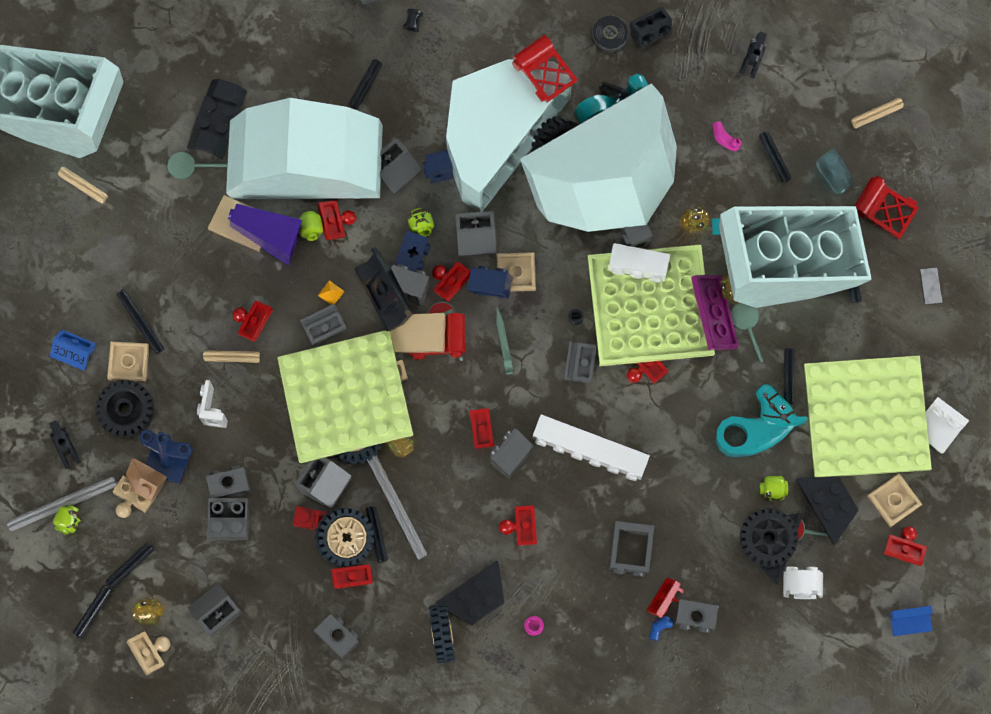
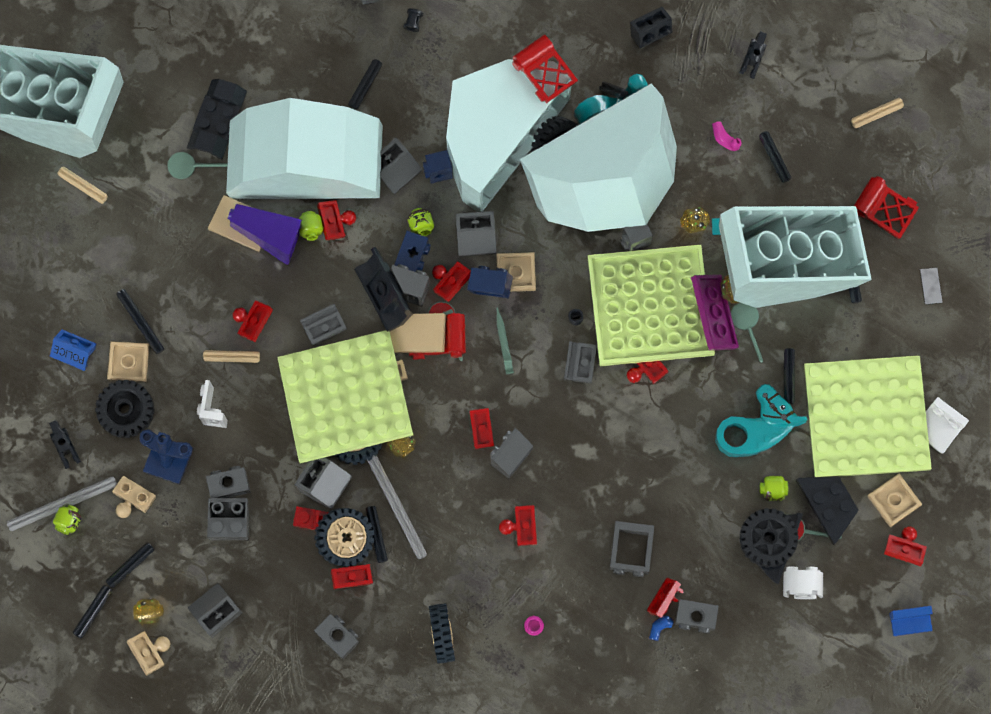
(144, 479): medium nougat slope -> none
(331, 293): light orange slope -> none
(476, 596): black wing -> none
(590, 447): white brick -> none
(610, 33): black tile -> none
(639, 262): white brick -> none
(834, 171): clear light blue slope -> none

